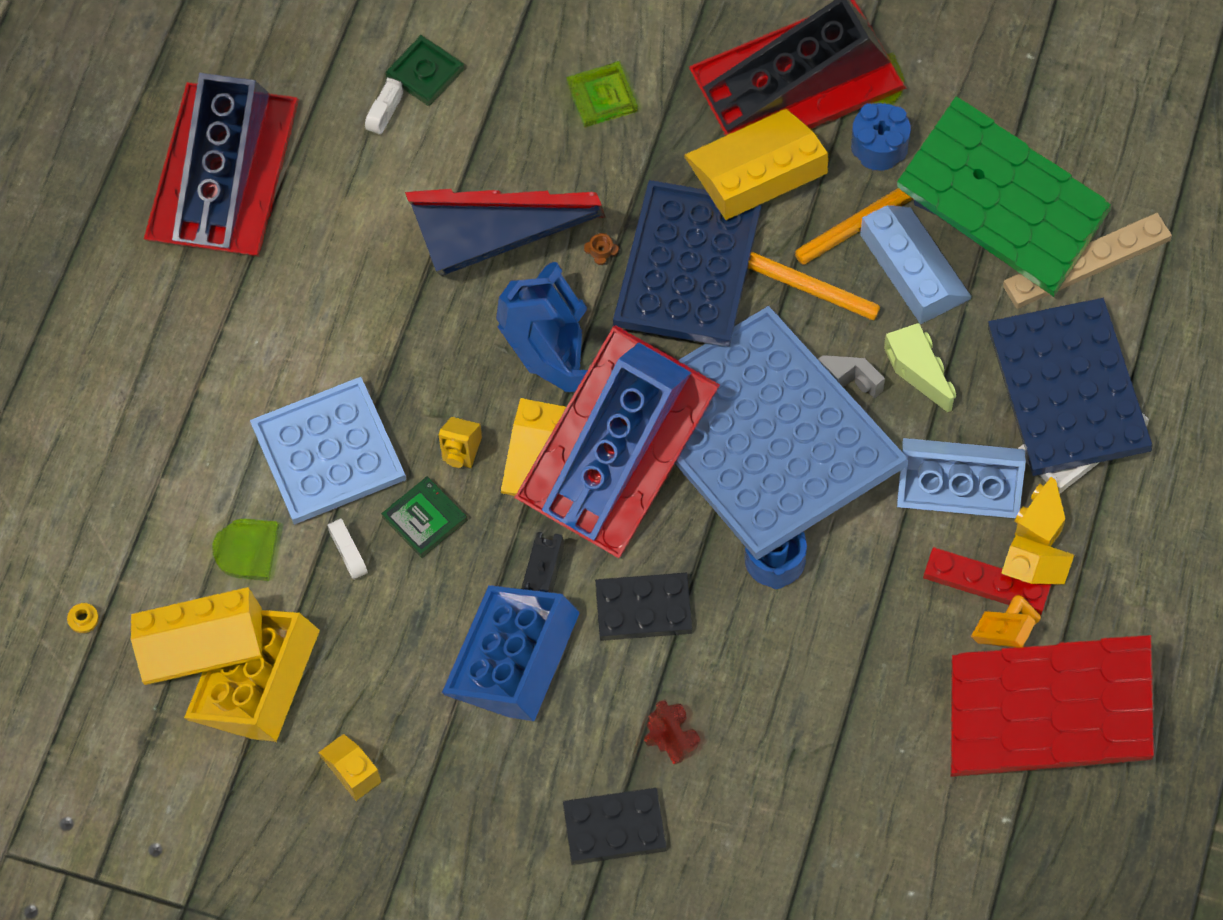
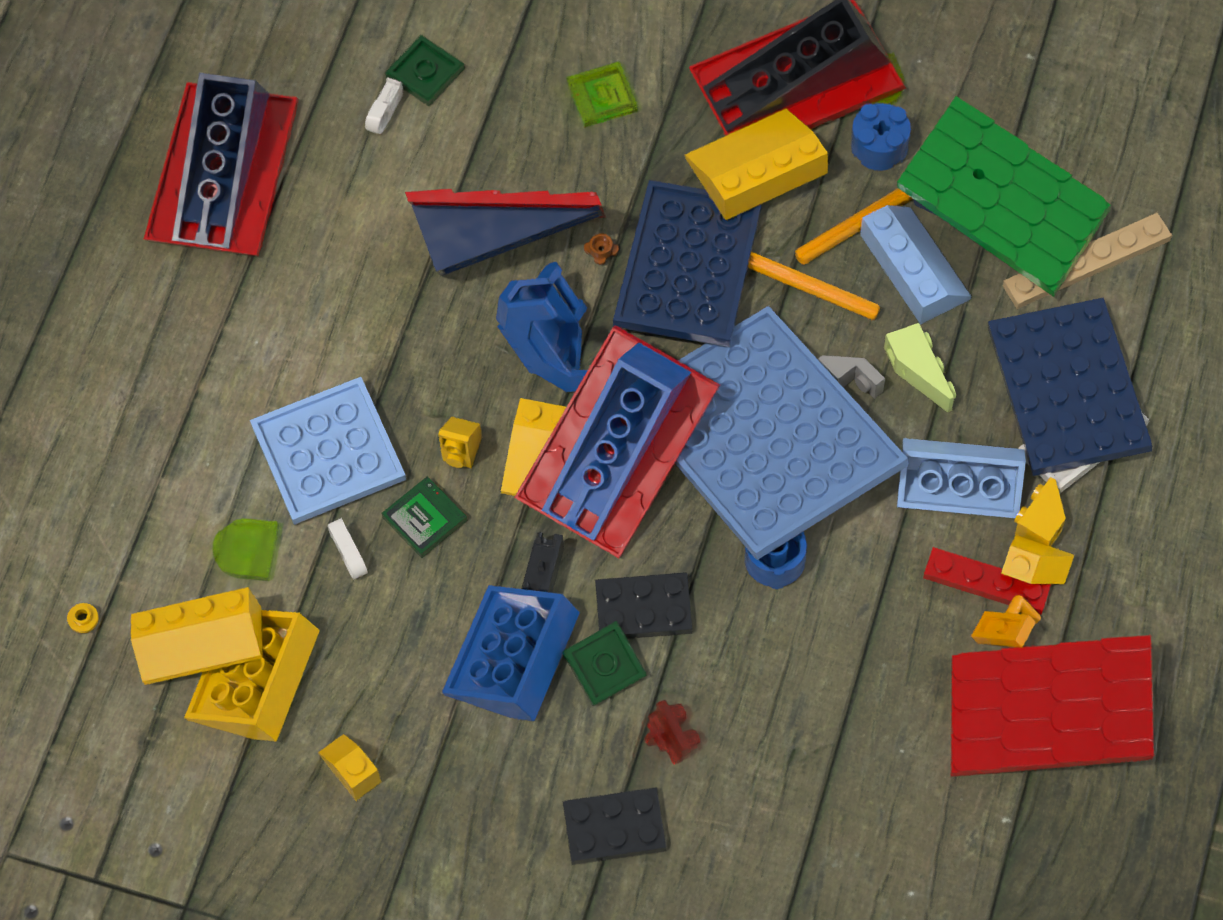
(604, 663): none -> dark green tile

